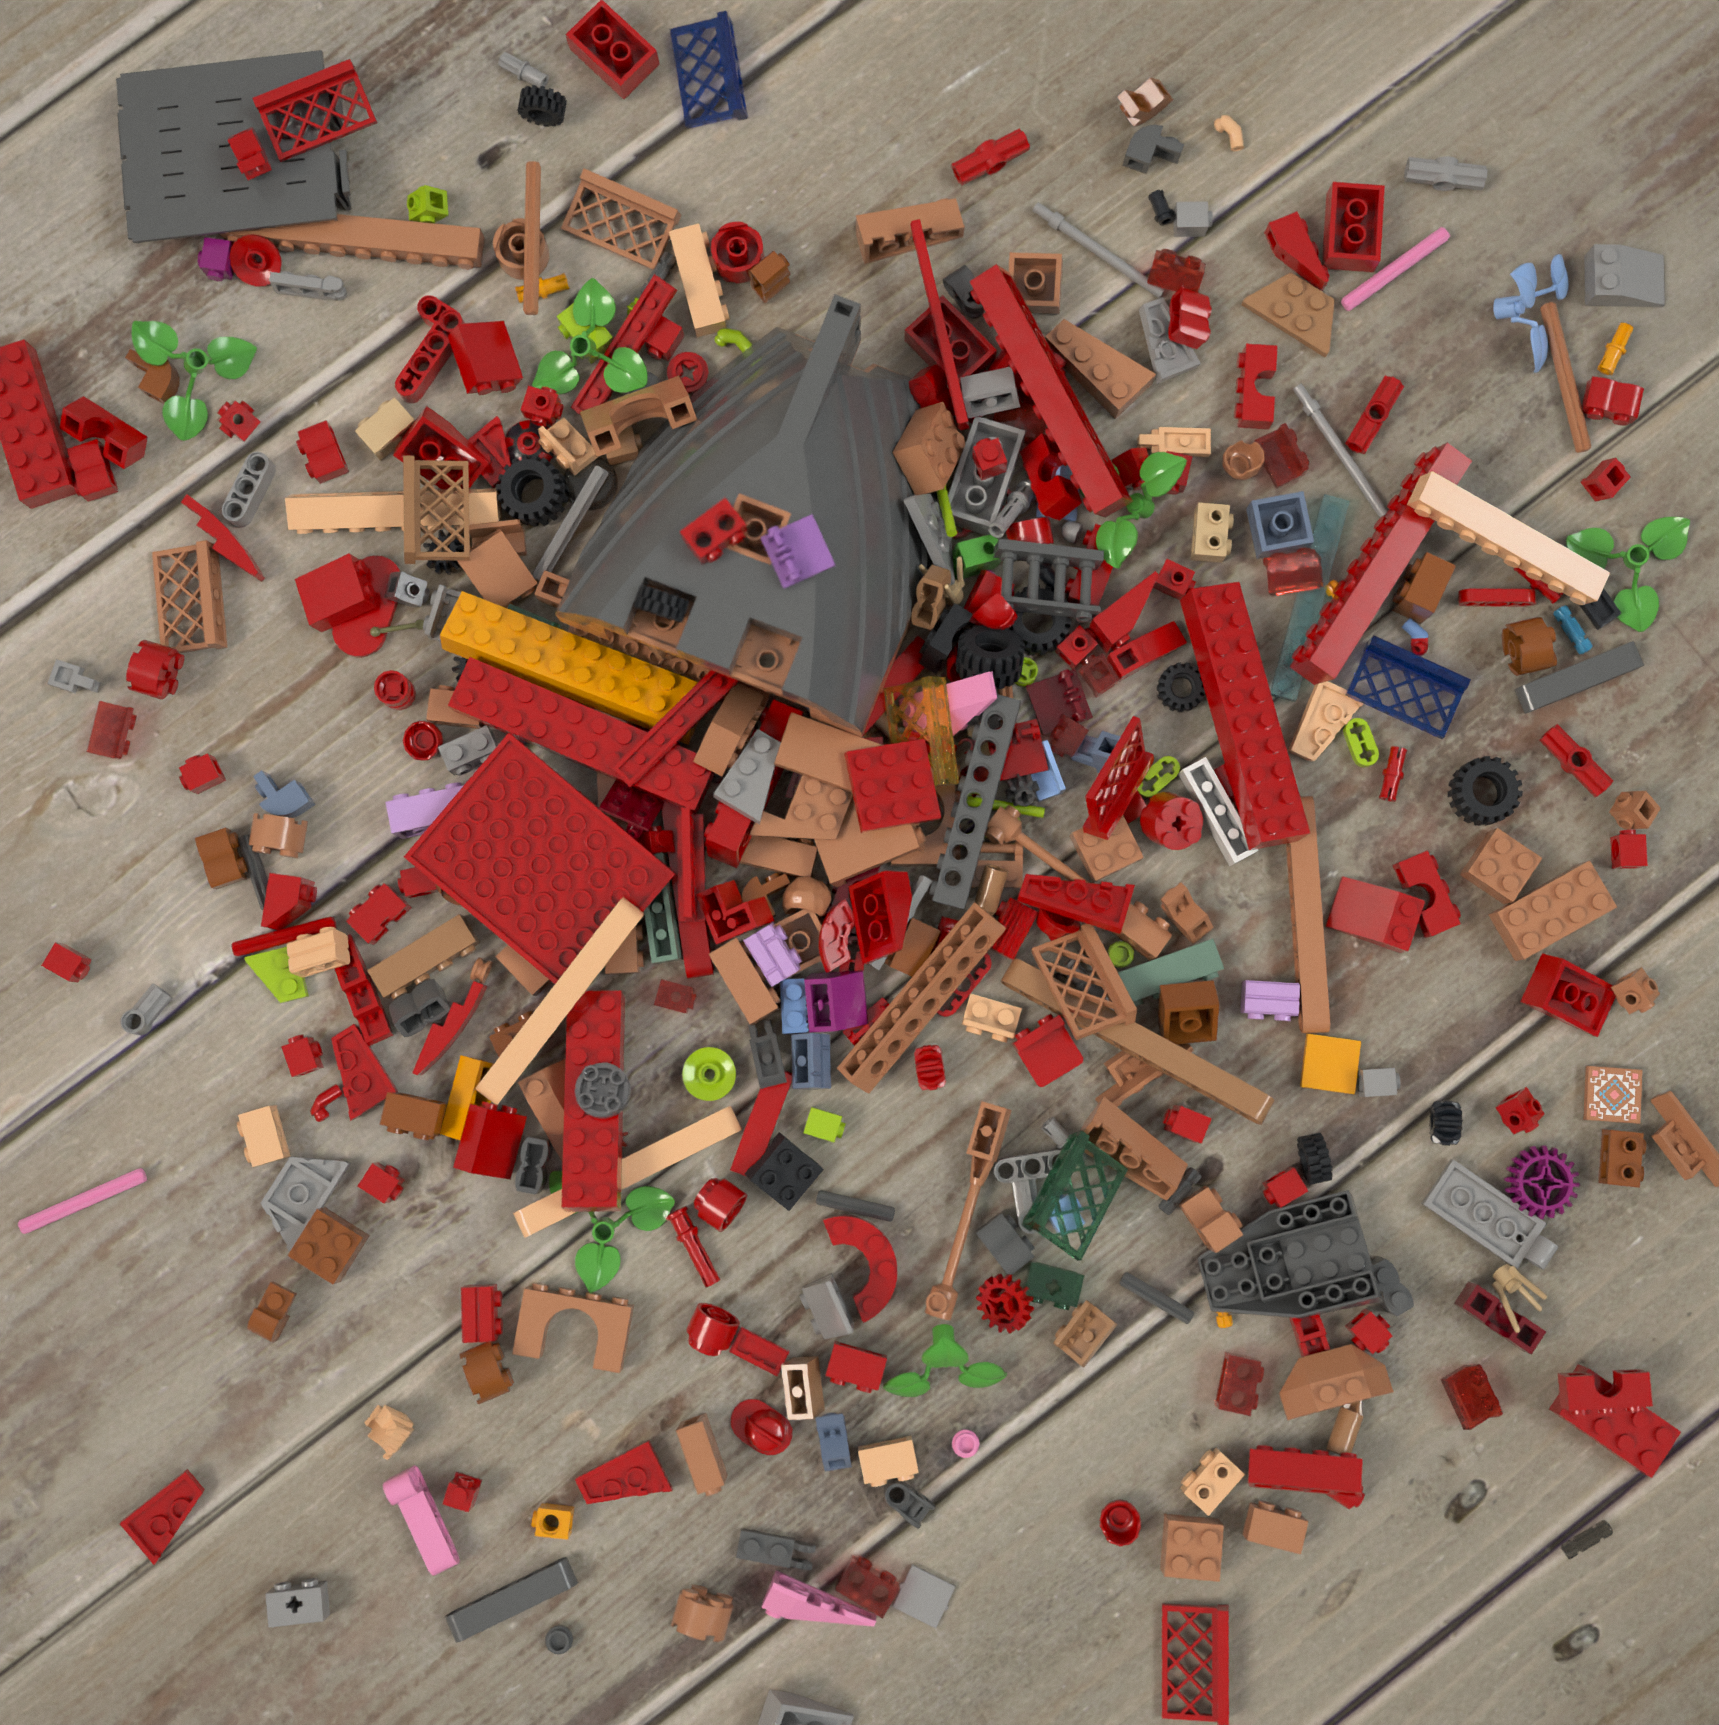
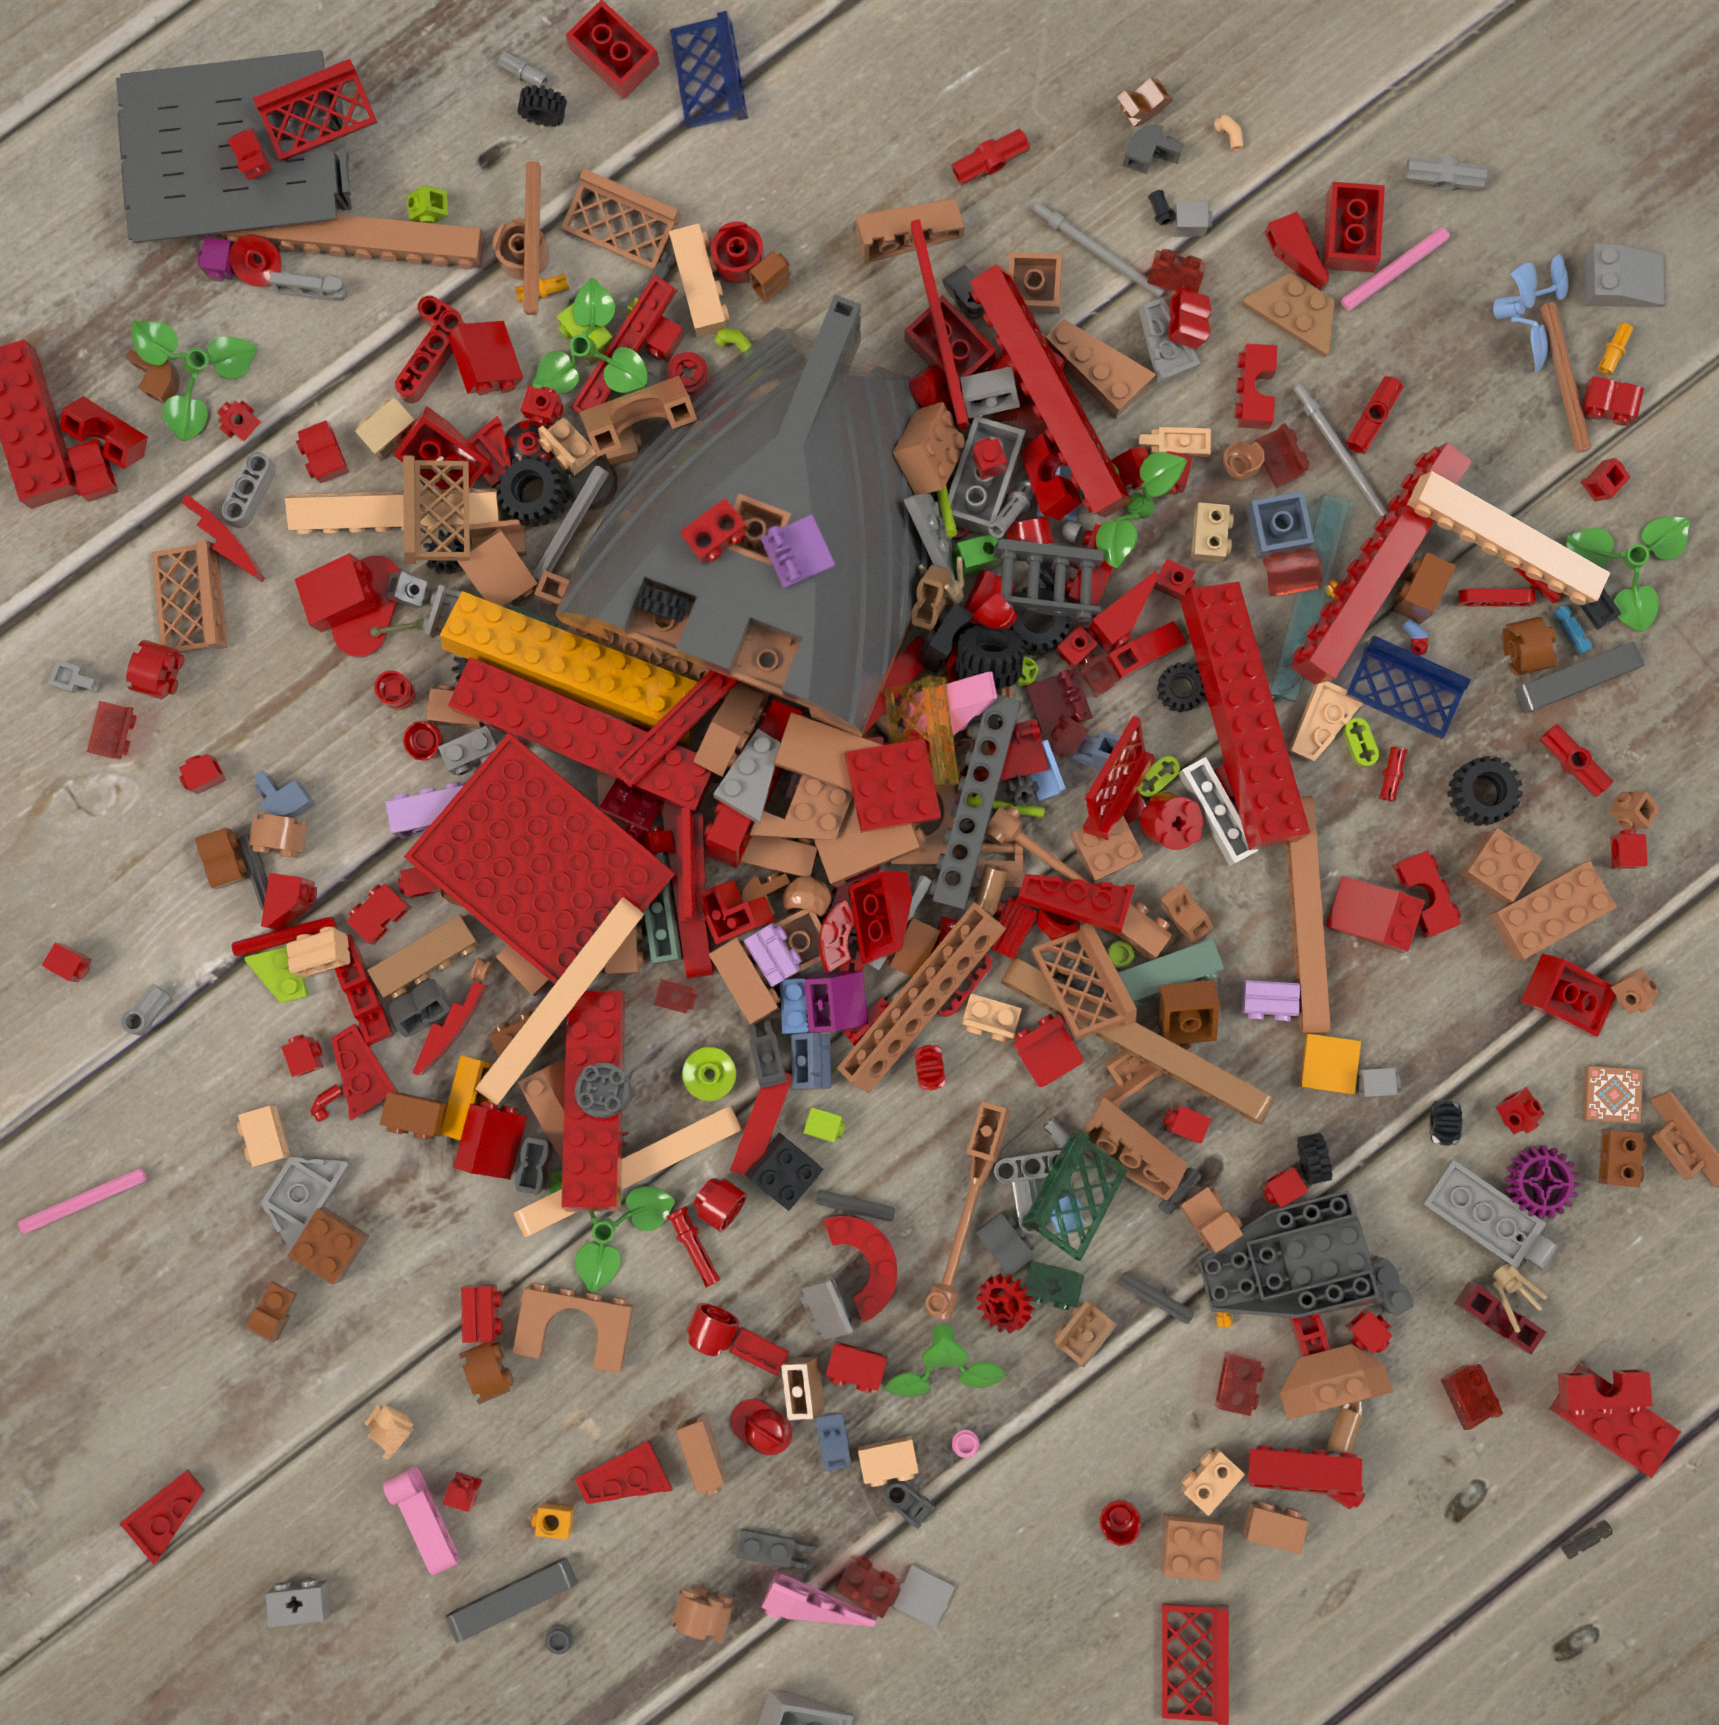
(382, 1182): red brick -> none

